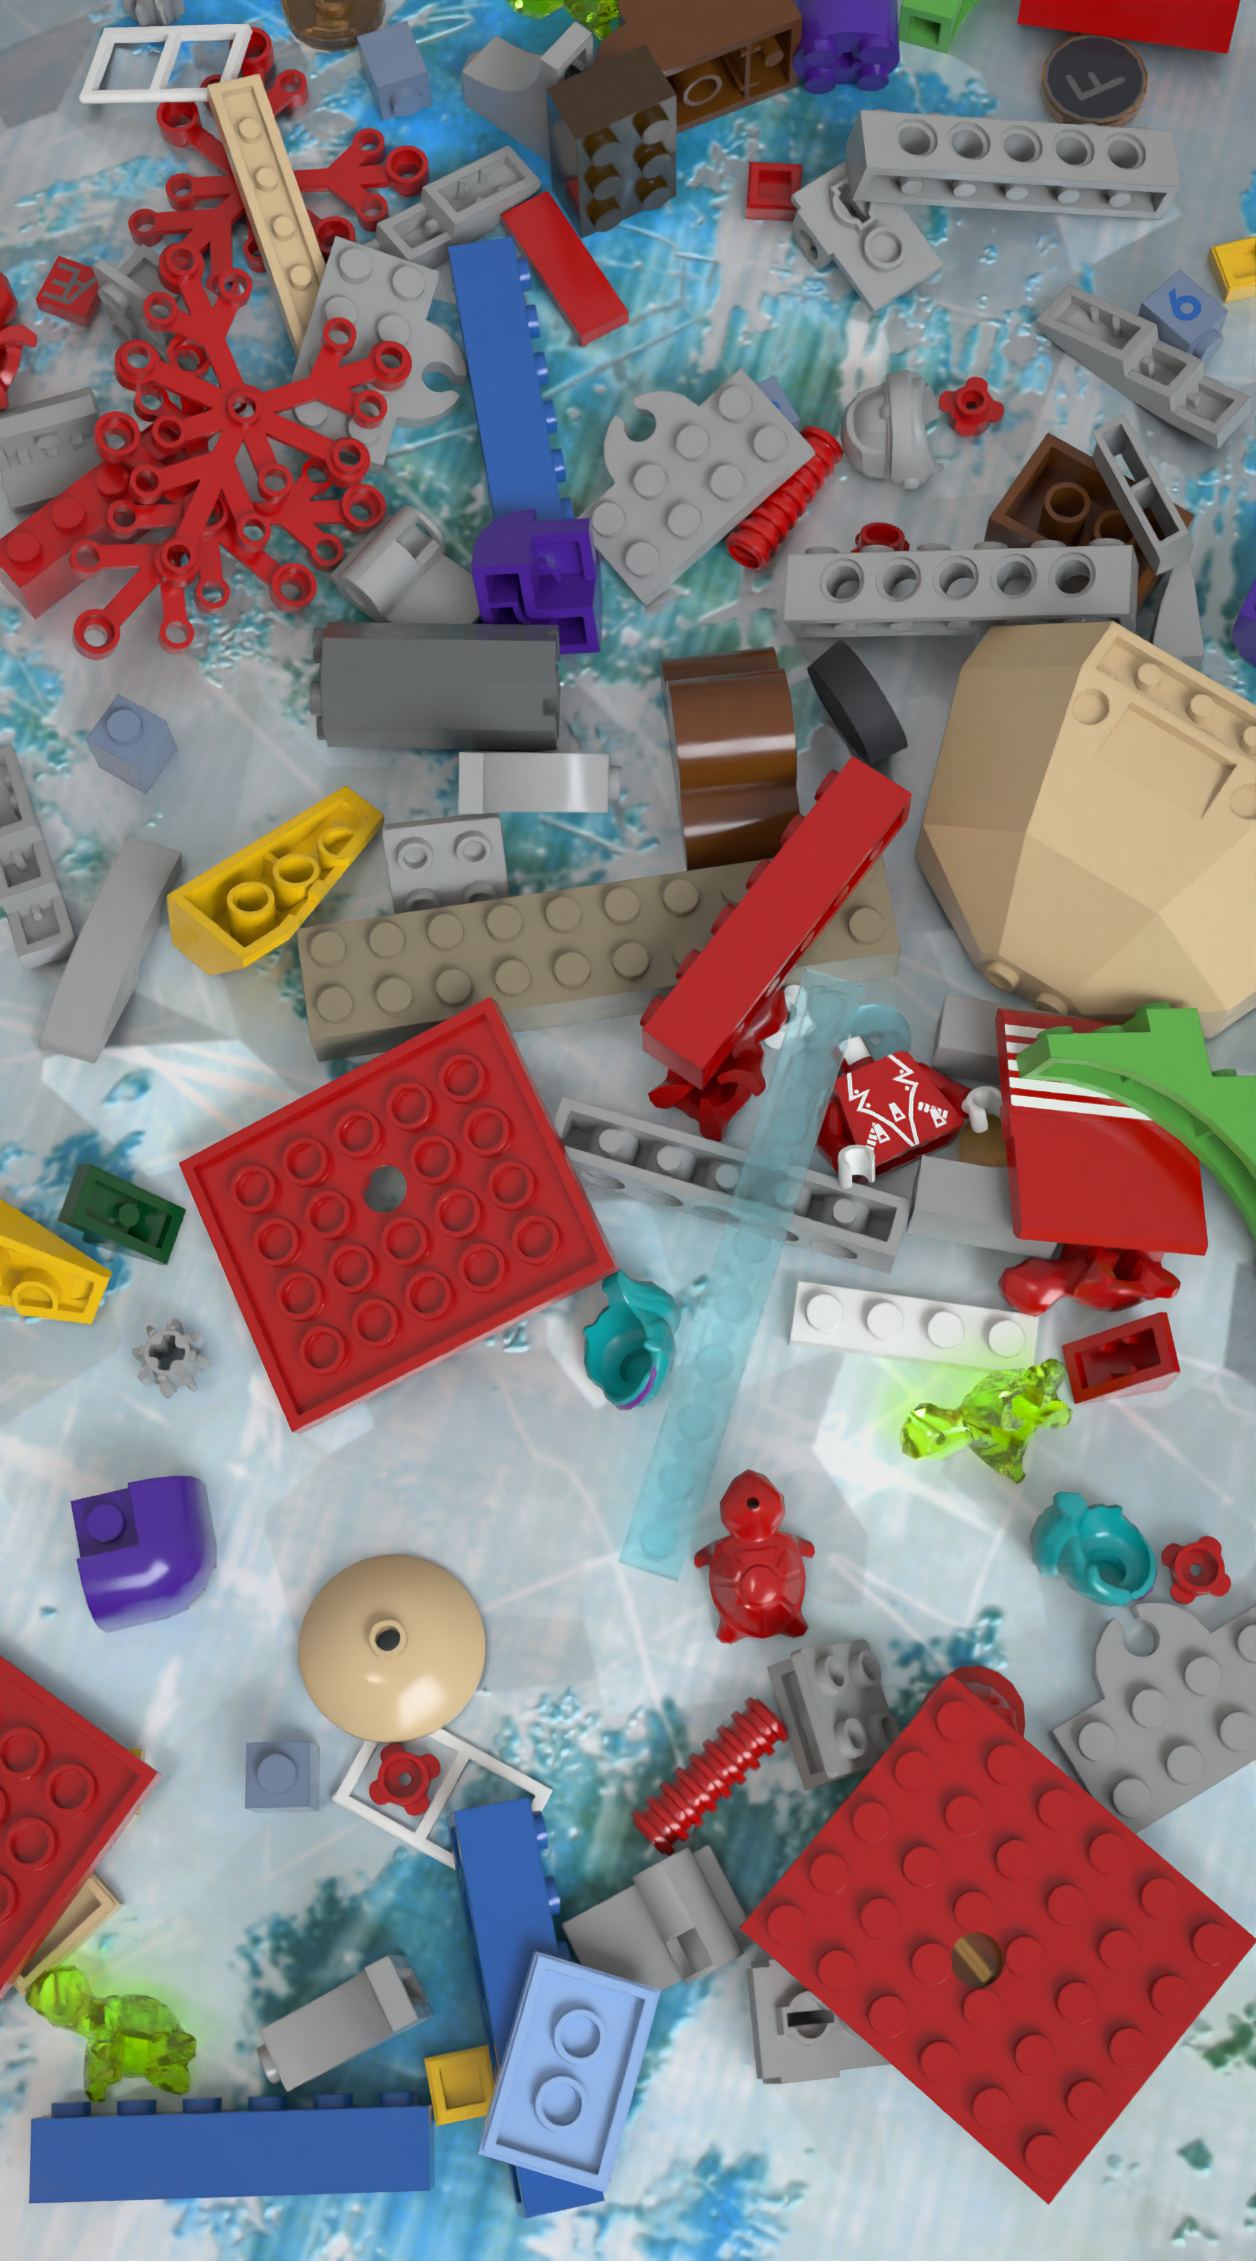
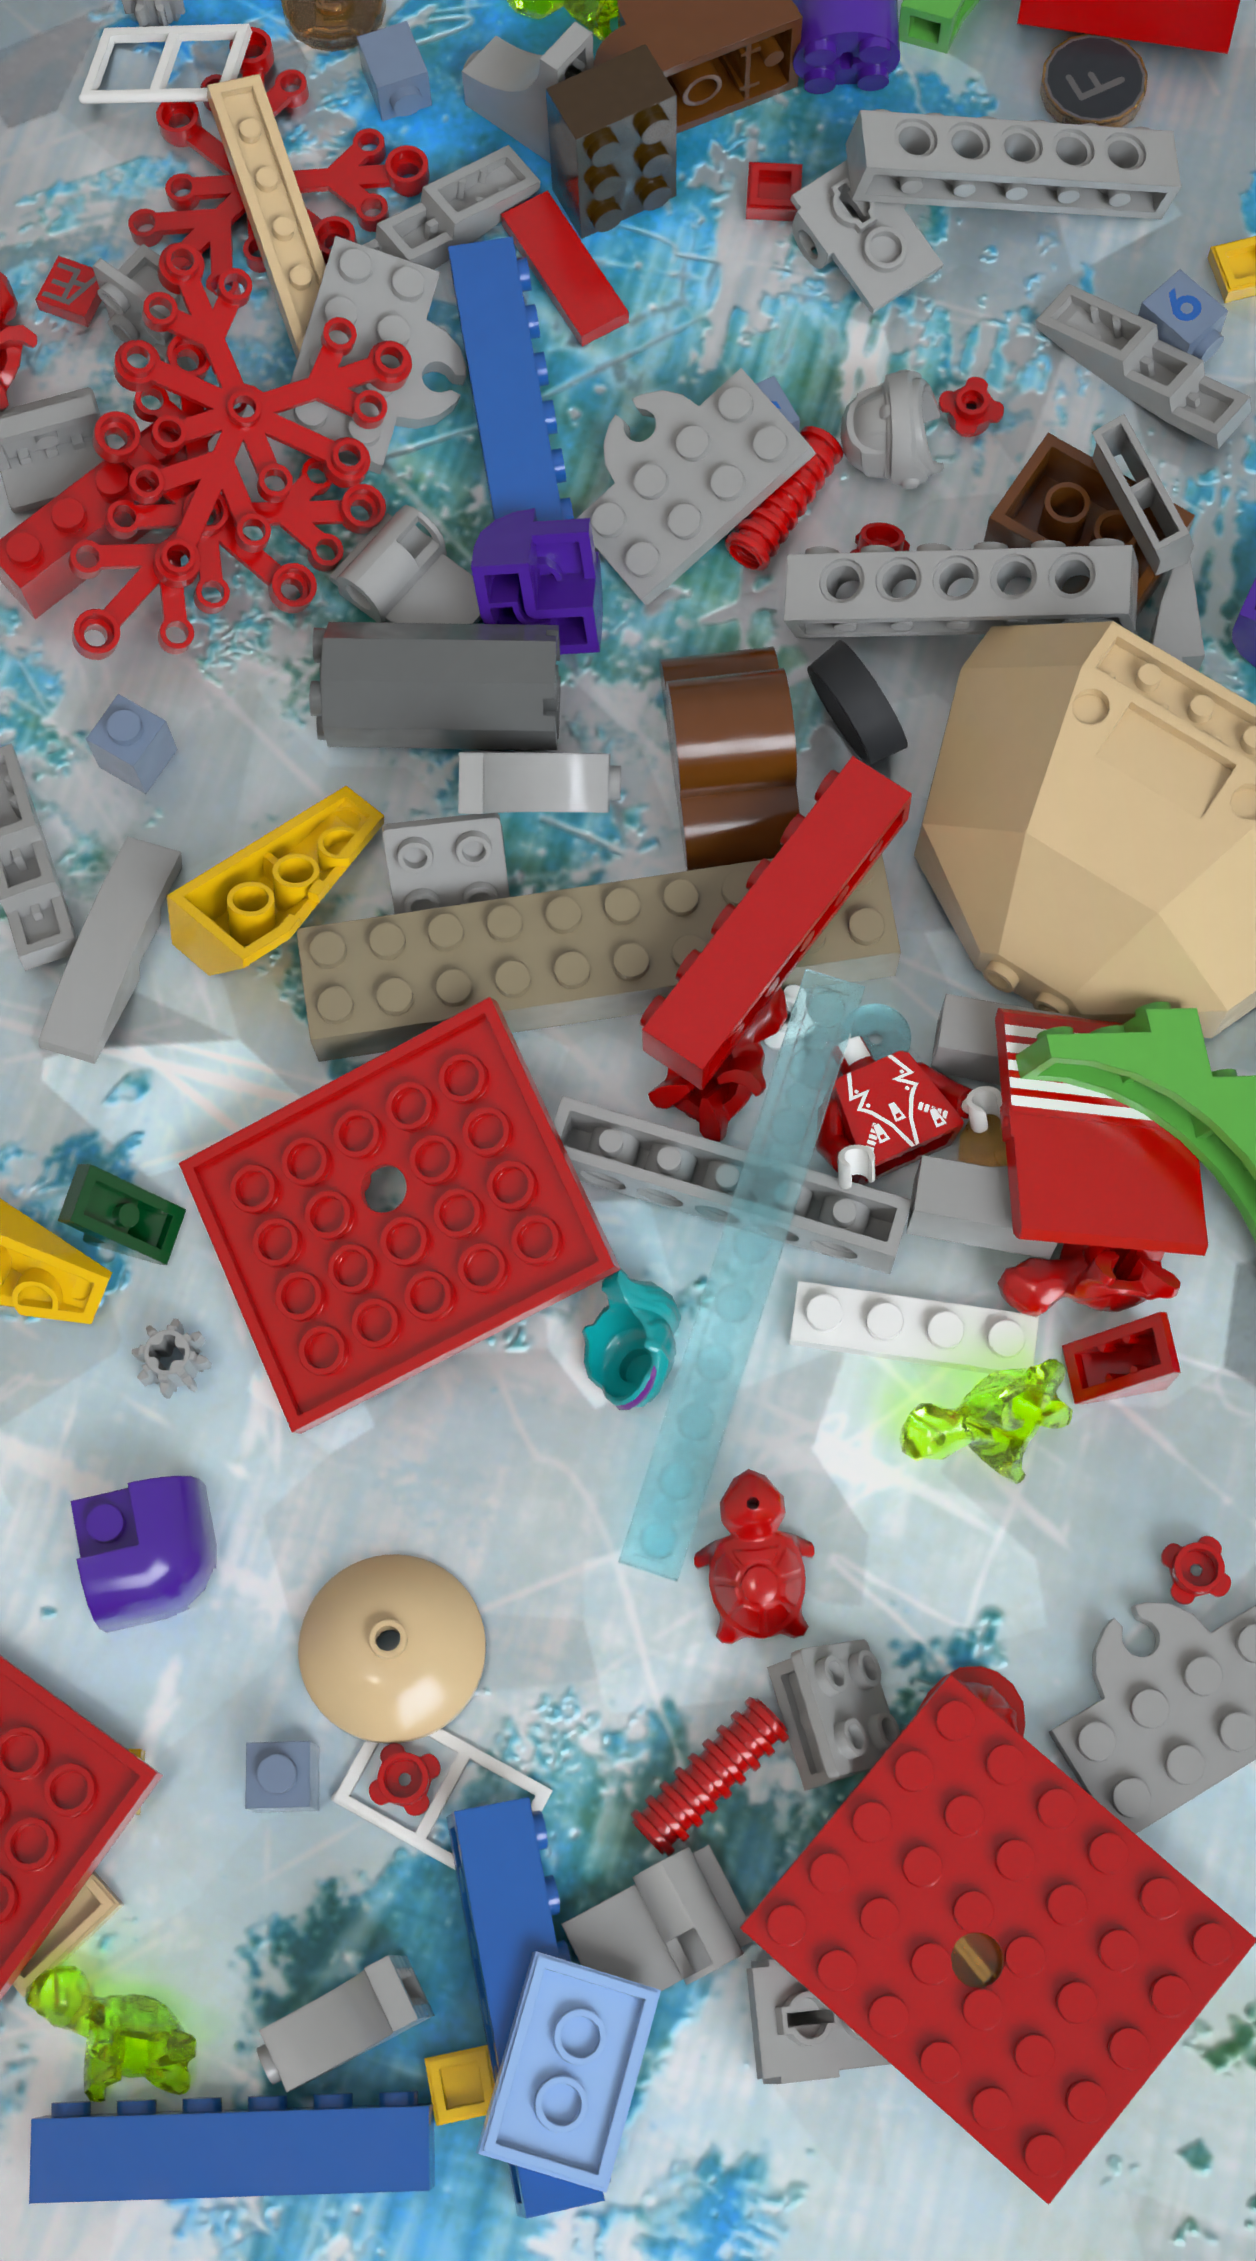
(1093, 1550): teal hair -> none

